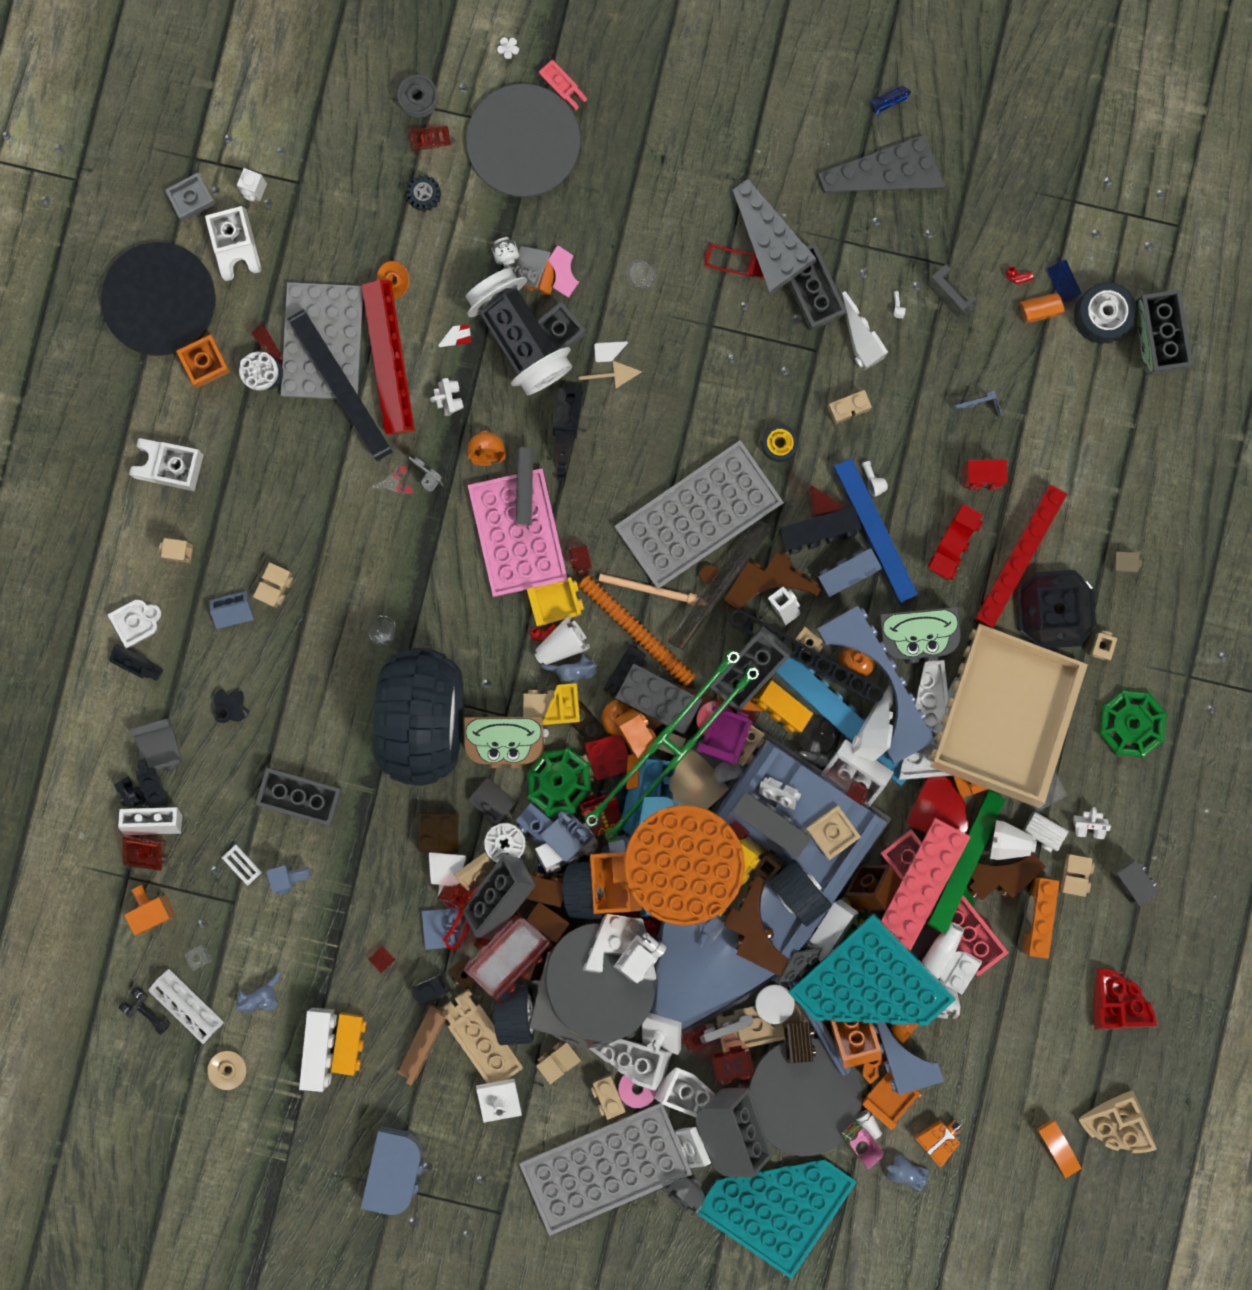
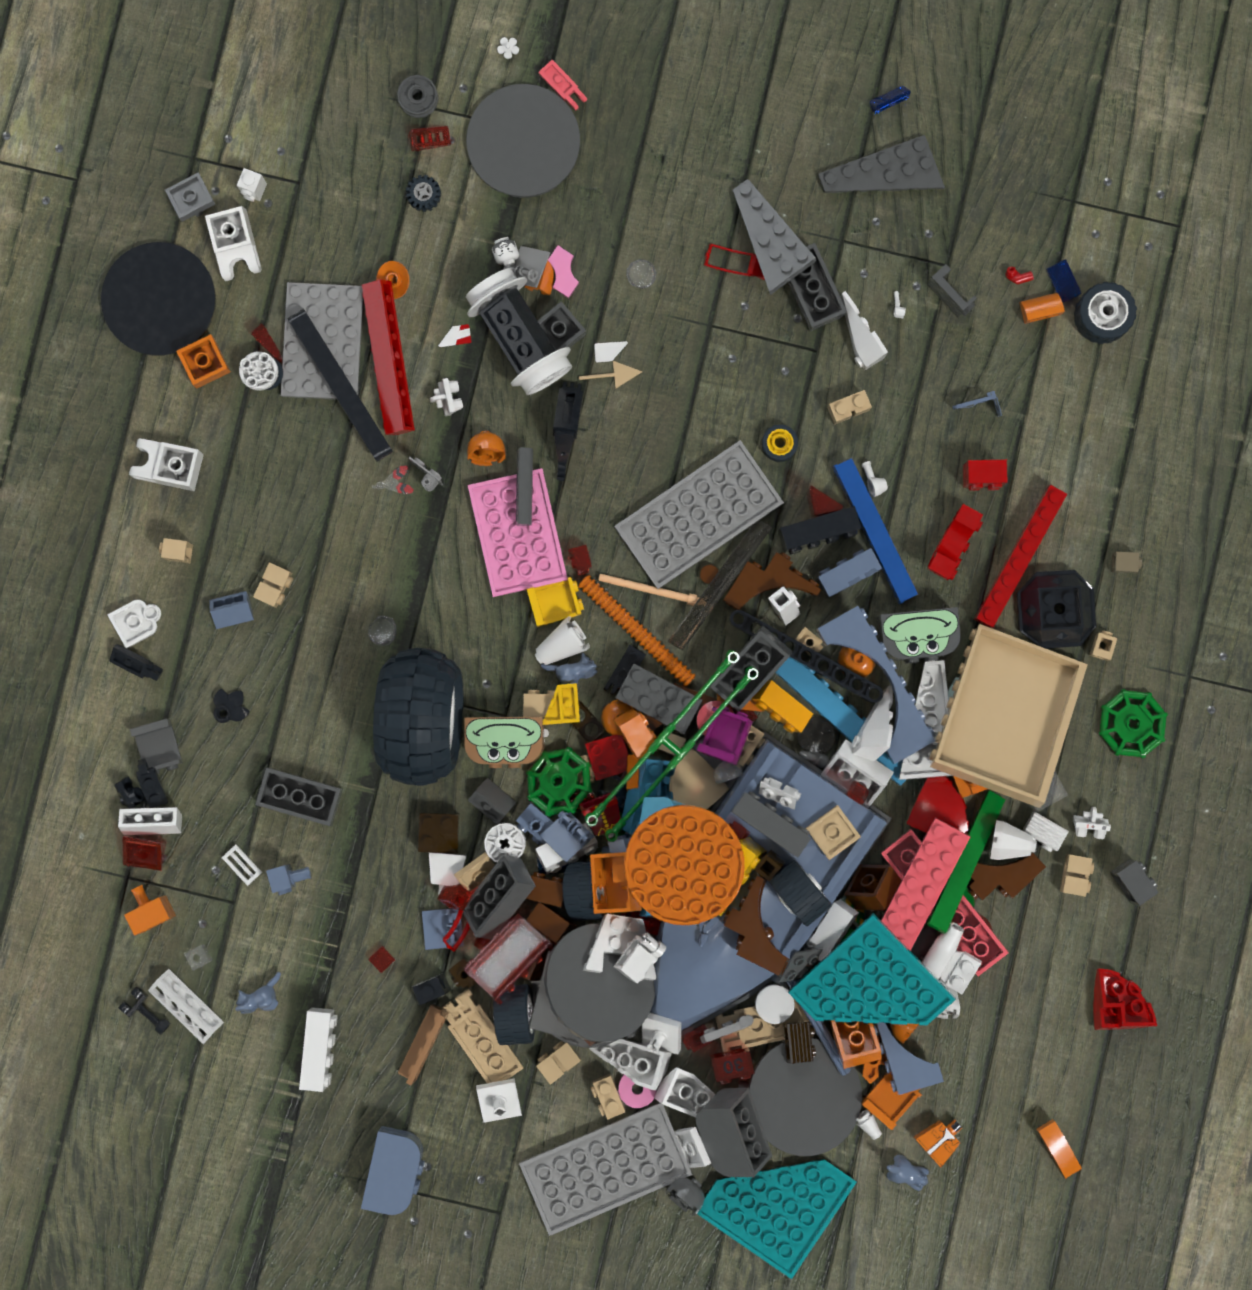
(220, 1077): tan dish -> none
(348, 1044): light orange brick -> none
(540, 634): red arm -> none
(873, 1152): bright pink piece -> none
(1045, 894): orange arch -> none
(1120, 1124): tan brick -> none
(1163, 333): dark grey brick -> none

